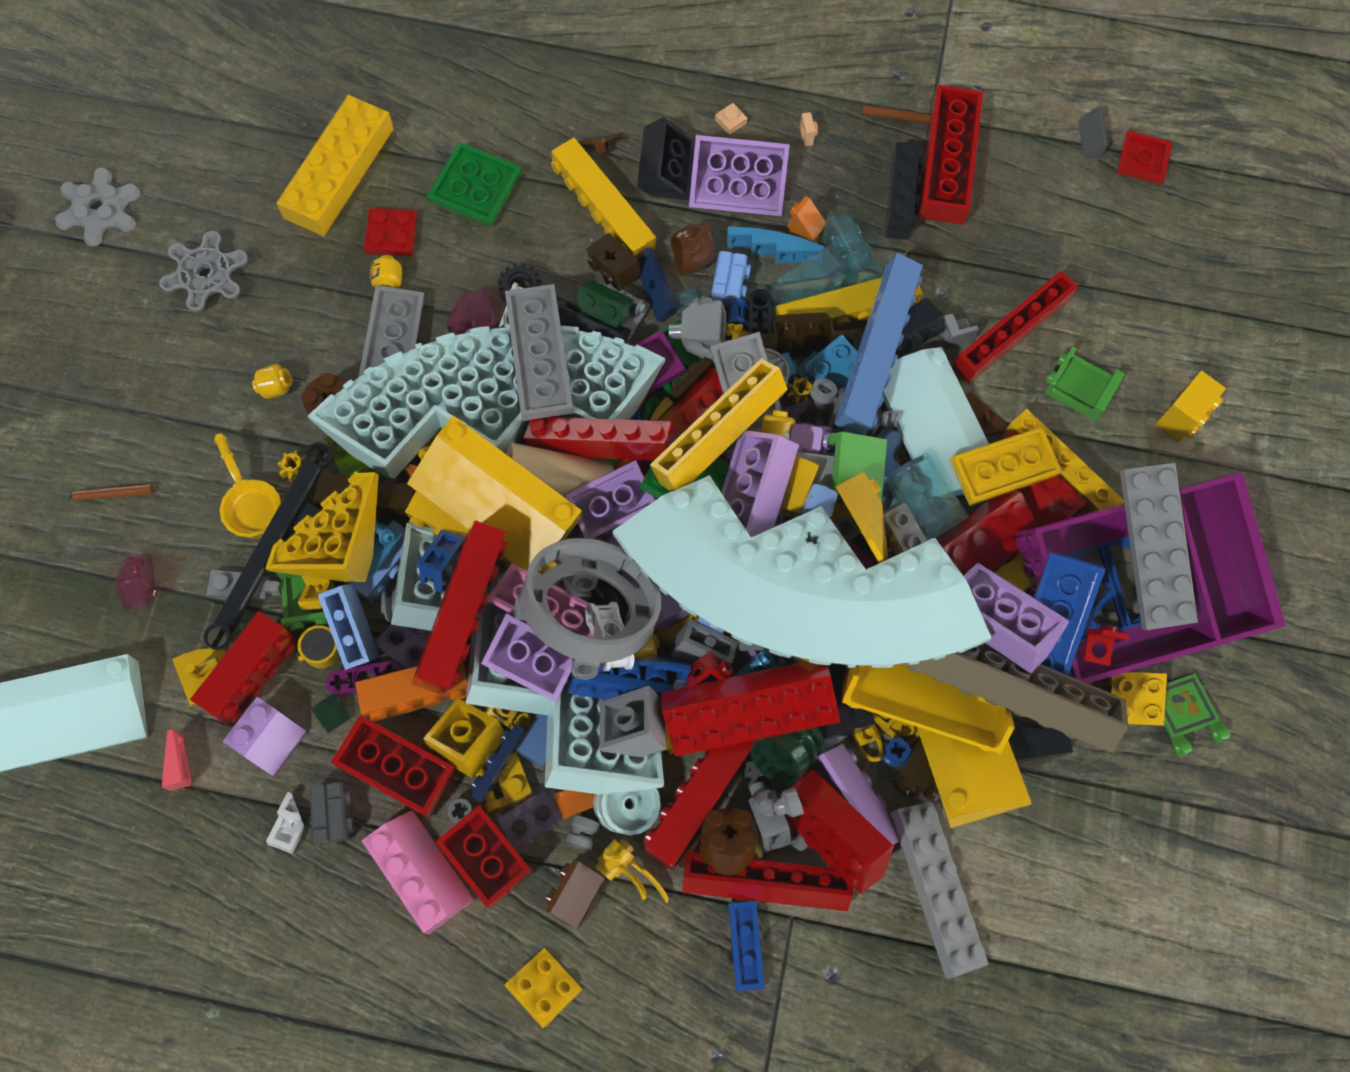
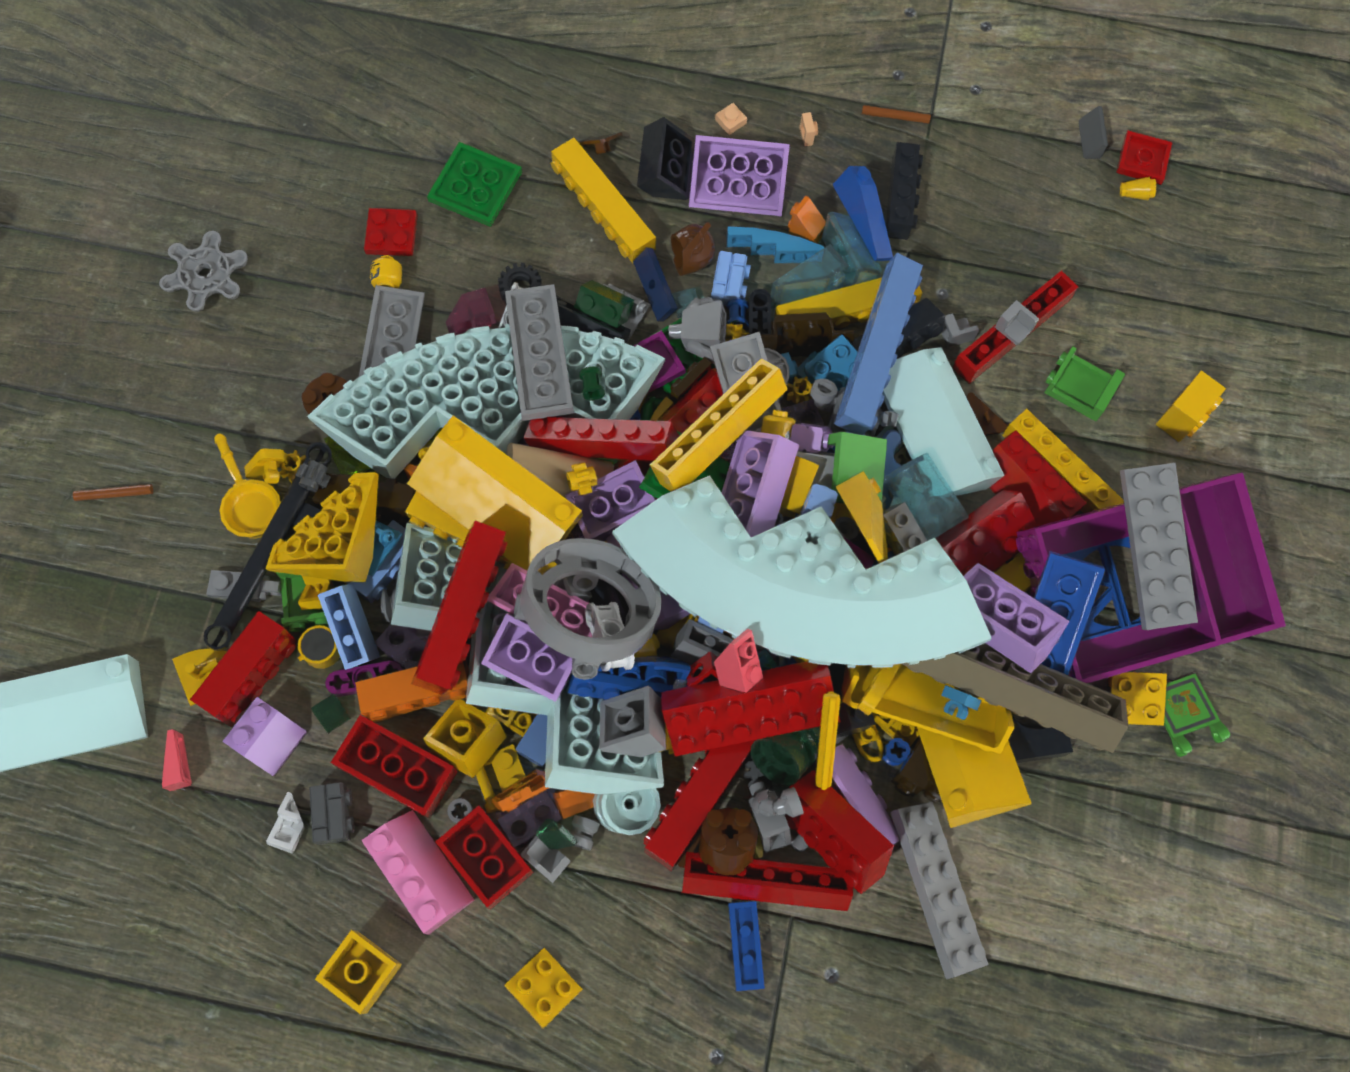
(98, 220): light grey plate -> none
(136, 582): clear pink slope -> none
(265, 465): none -> yellow piece
(272, 381): yellow head -> none
(313, 476): none -> dark grey gear
(335, 165): yellow brick -> none
(358, 972): none -> yellow brick
(440, 559): blue hinge -> none
(497, 763): dark blue tile -> none
(520, 791): none -> orange wing
(546, 861): none -> light grey panel
(555, 835): none -> clear green slope
(574, 894): reddish brown slope -> none
(581, 478): none -> yellow gear
(592, 384): none -> dark green bush
(613, 261): dark brown brick -> none
(617, 858): yellow plant -> none
(739, 664): none -> coral slope
(827, 740): none -> yellow axle
(863, 205): none -> blue wedge
(877, 689): none -> yellow beam
(950, 155): red brick -> none
(960, 700): none -> dark azure tile
(1005, 466): yellow plate -> none
(1016, 323): none -> light grey panel
(1106, 636): red bracket -> none
(1139, 188): none -> yellow cone

